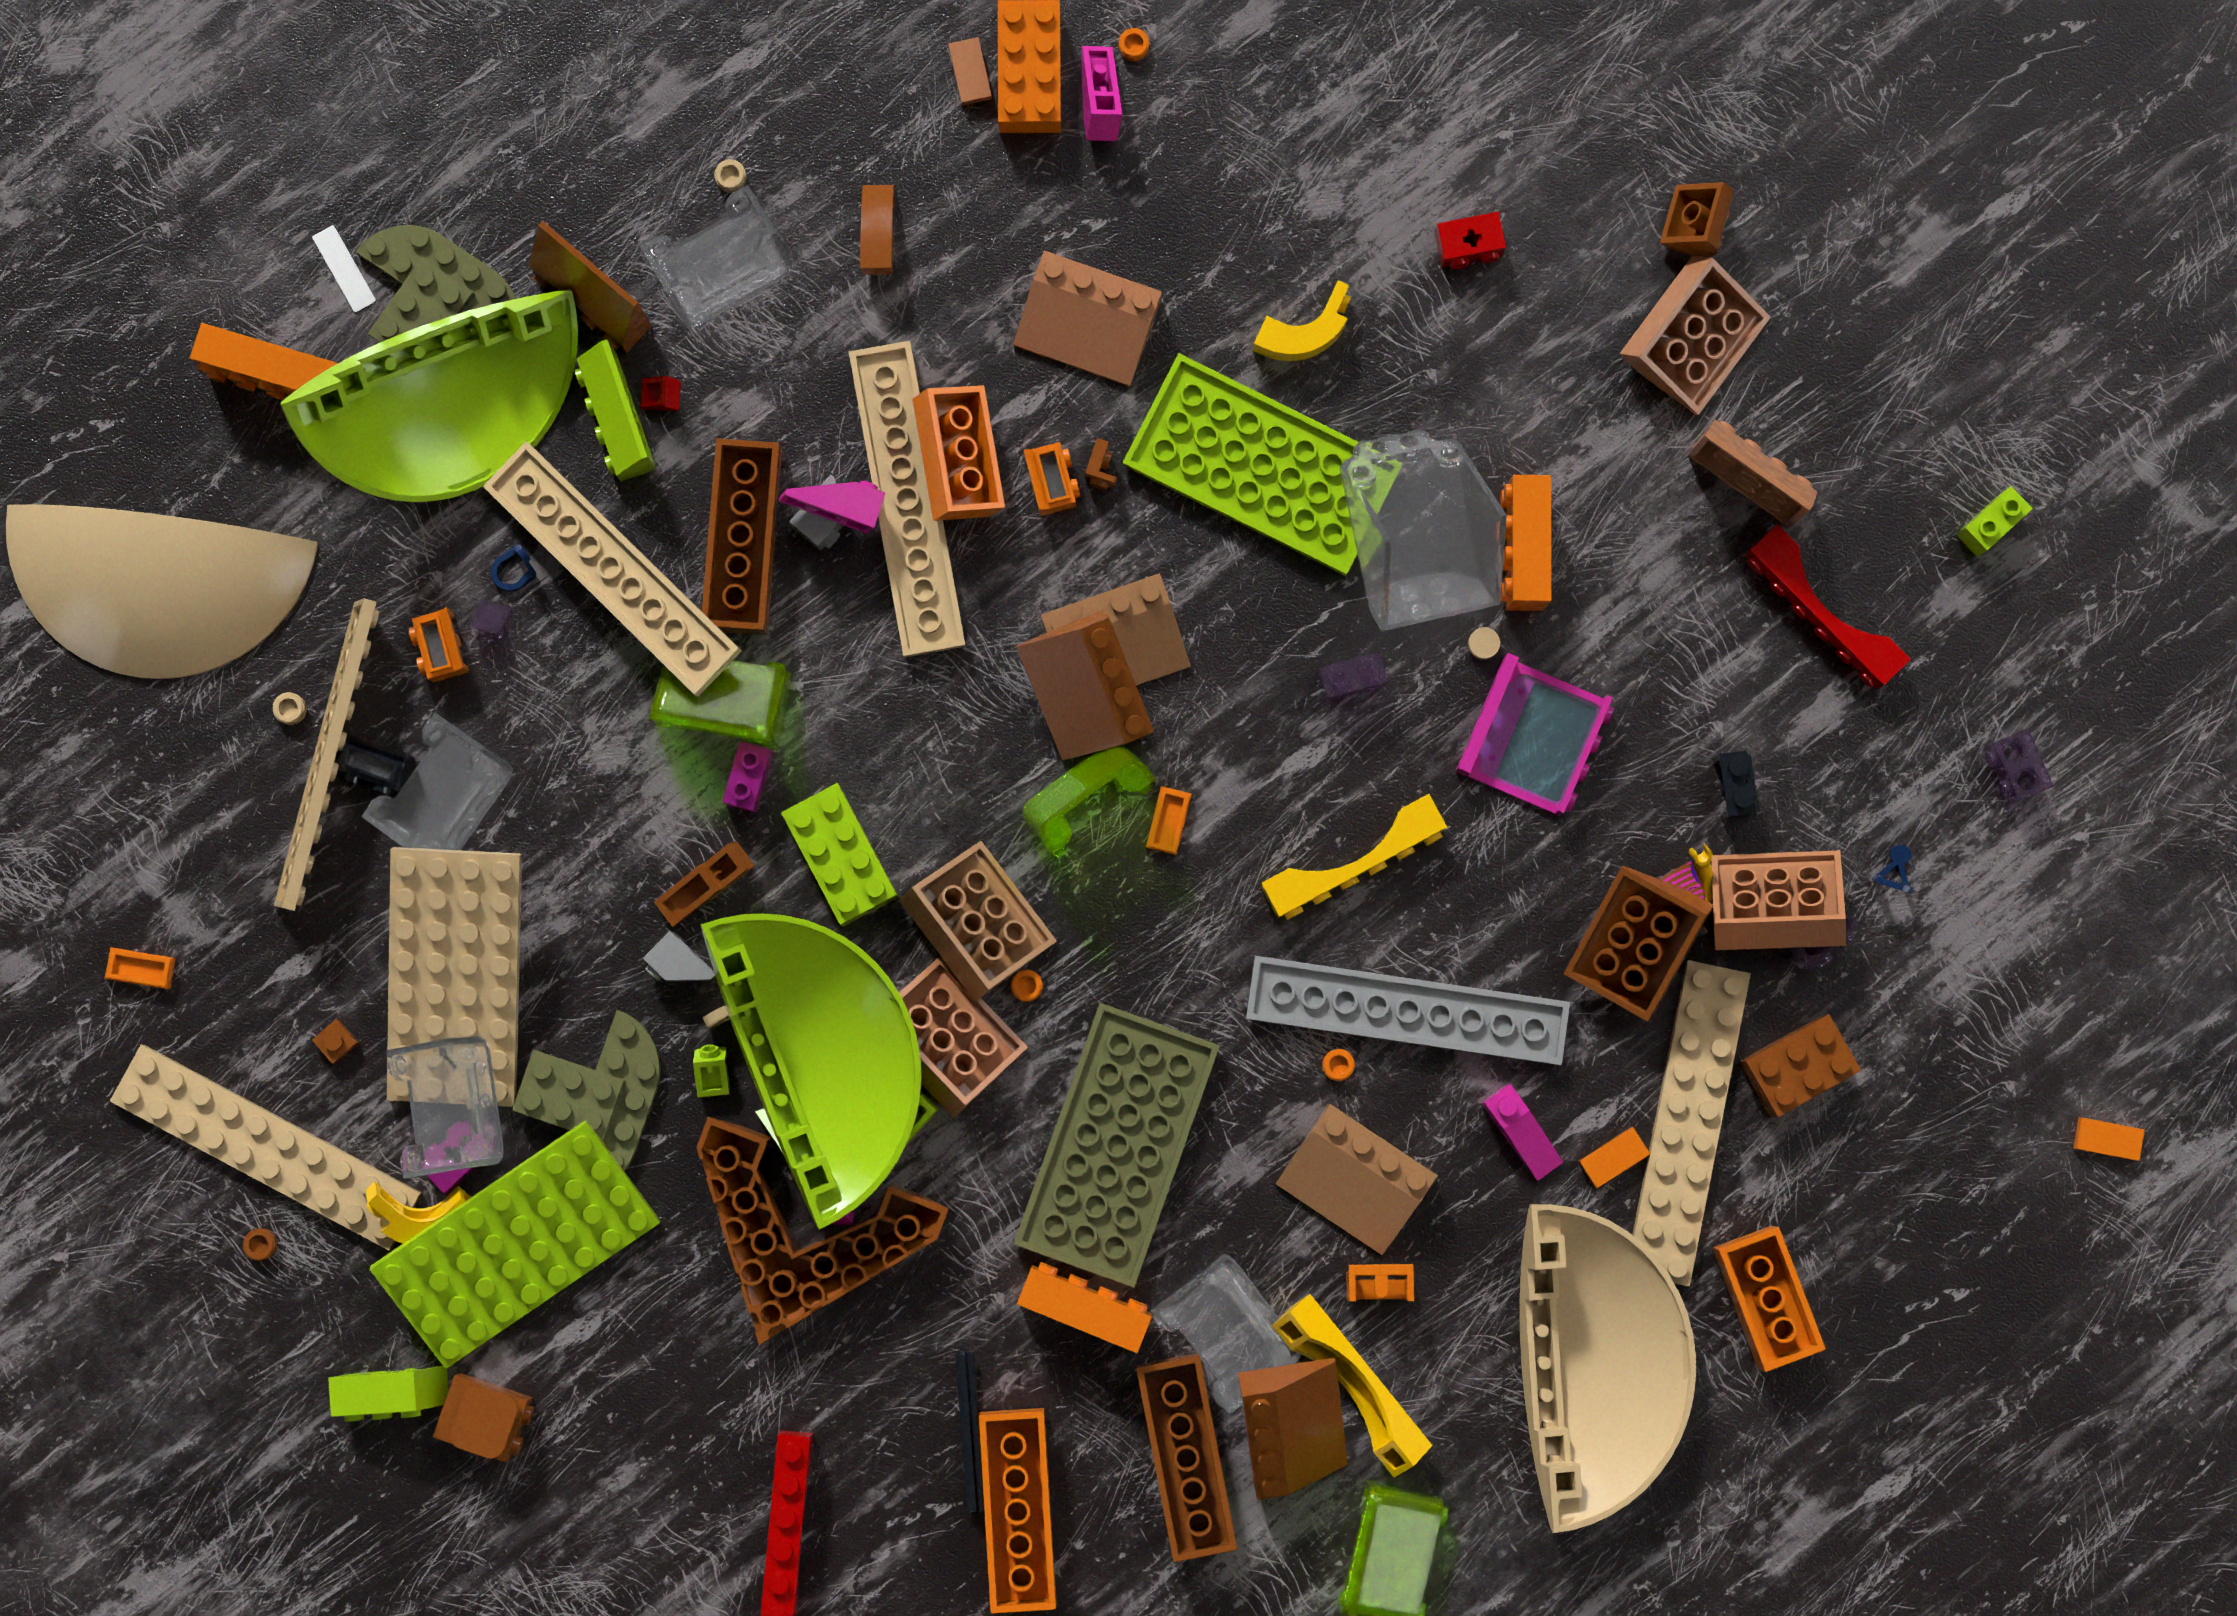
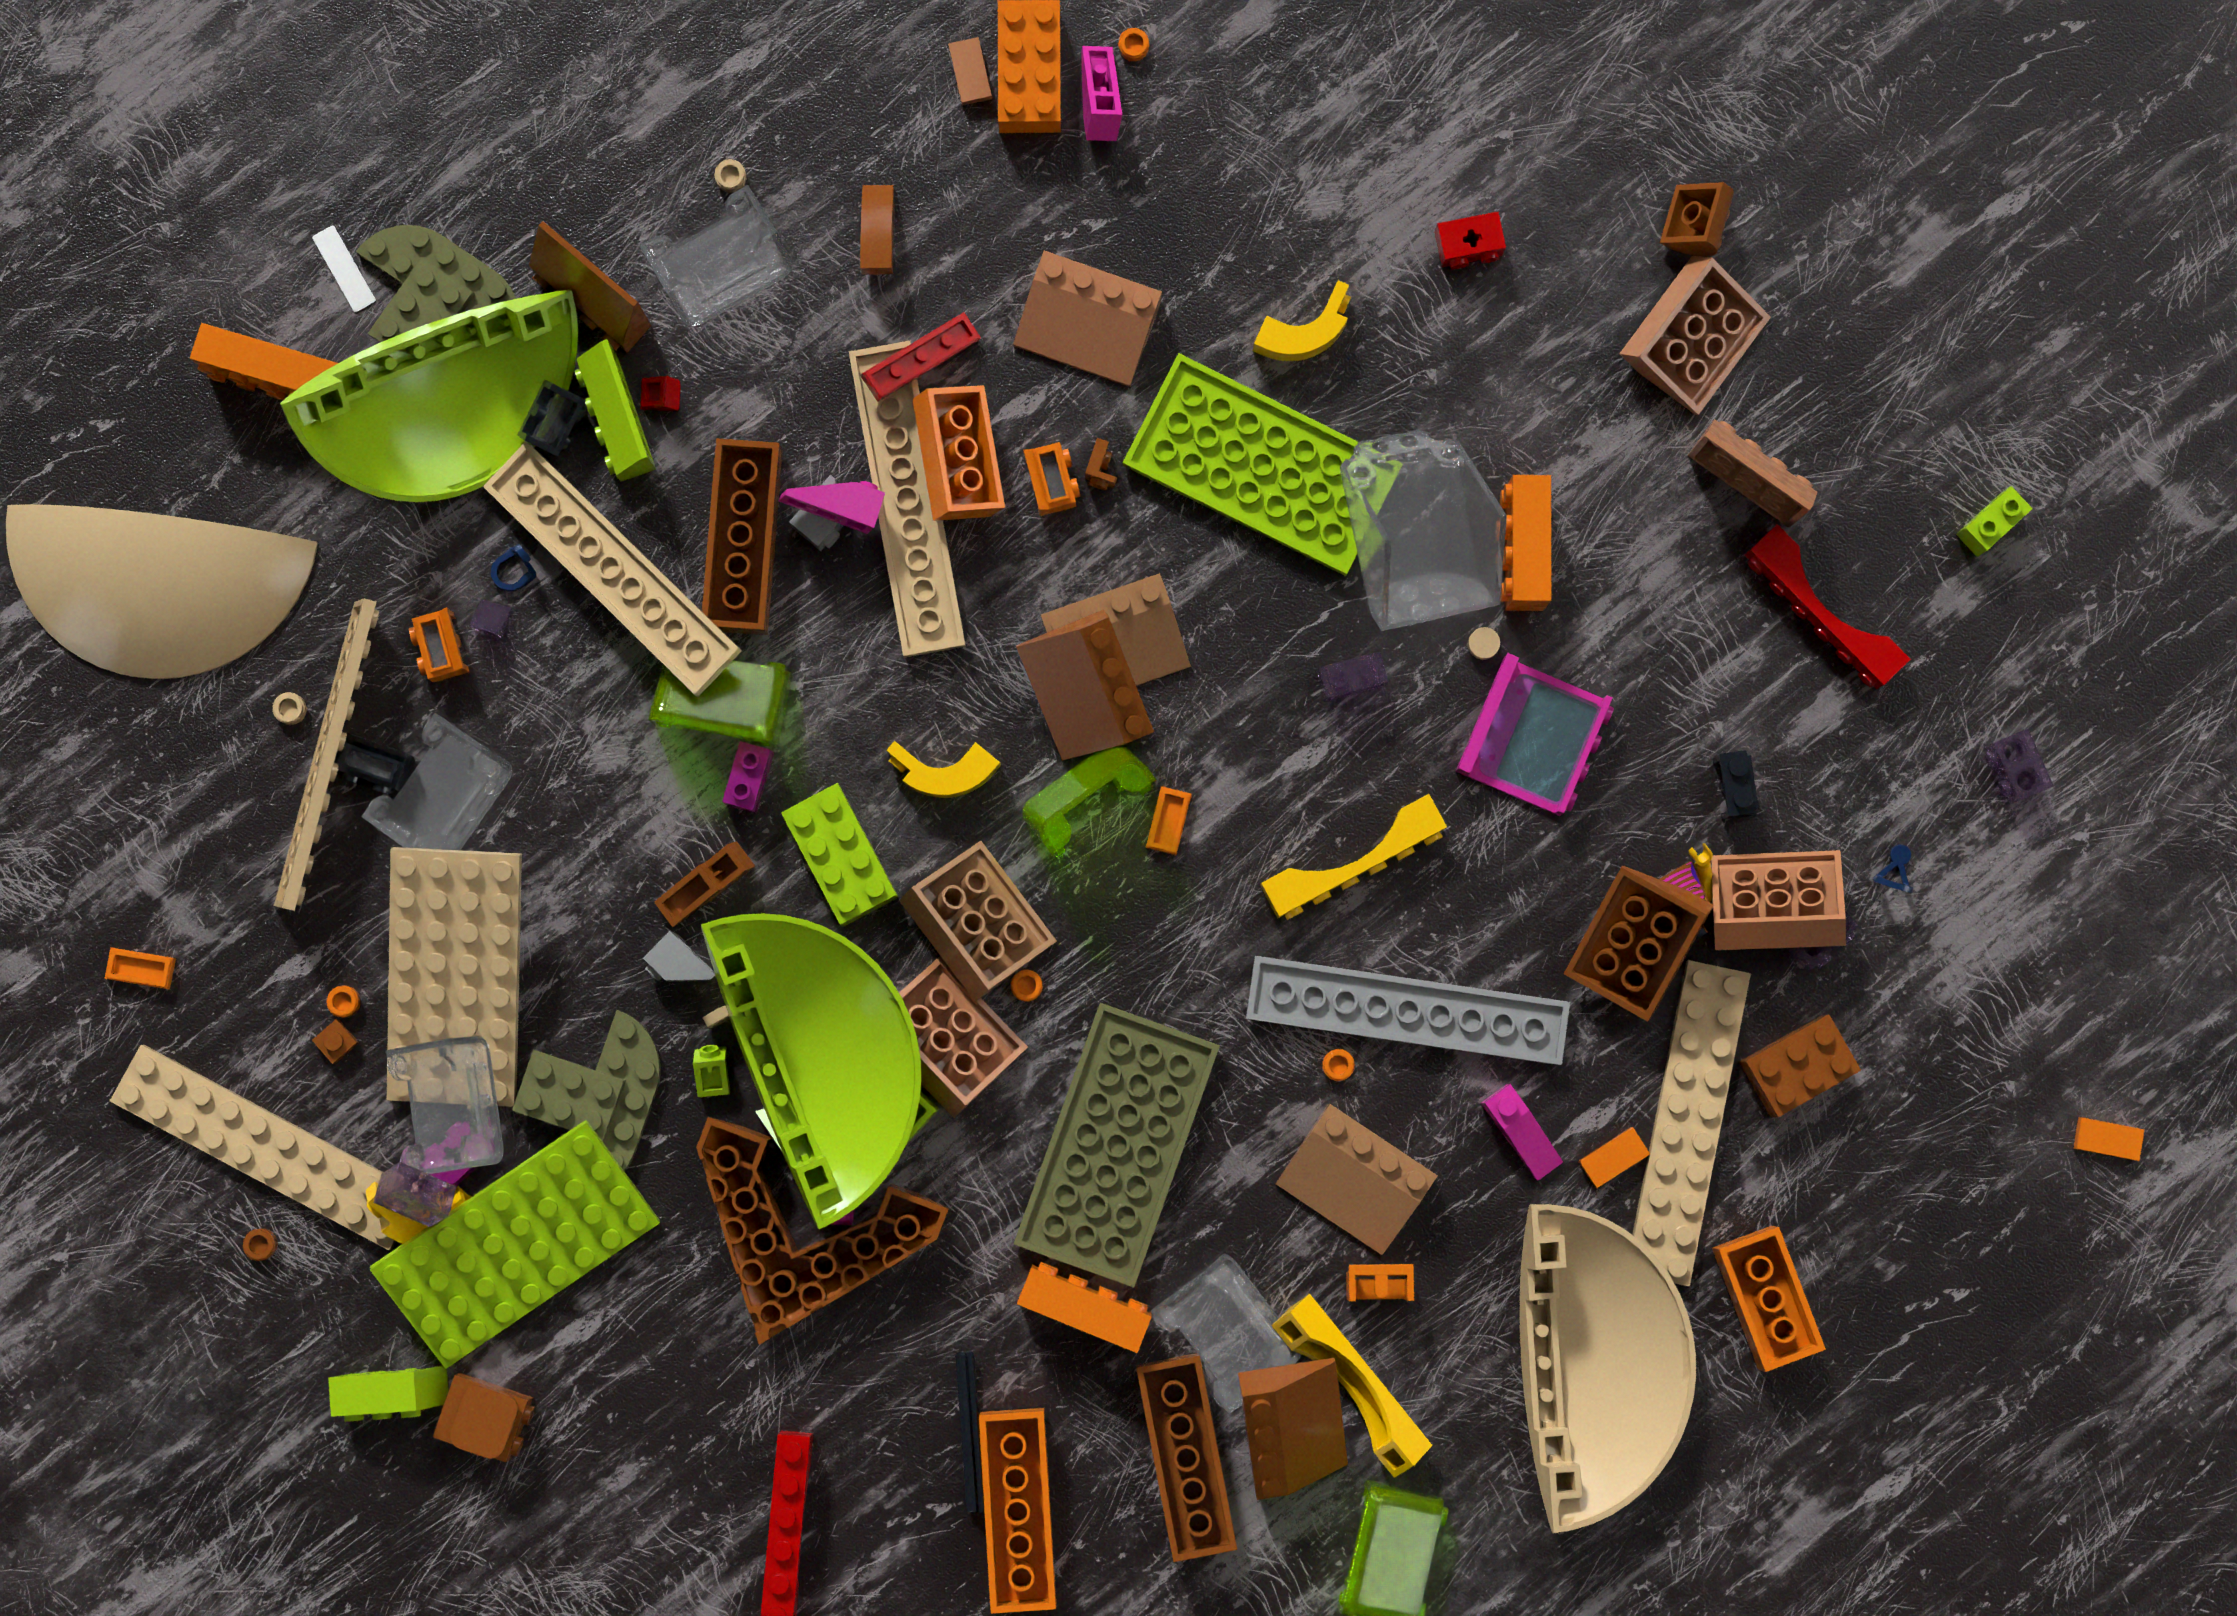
(343, 1001): none -> orange tile
(415, 1194): none -> brick
(552, 418): none -> black window
(920, 357): none -> red tile
(947, 782): none -> yellow arch

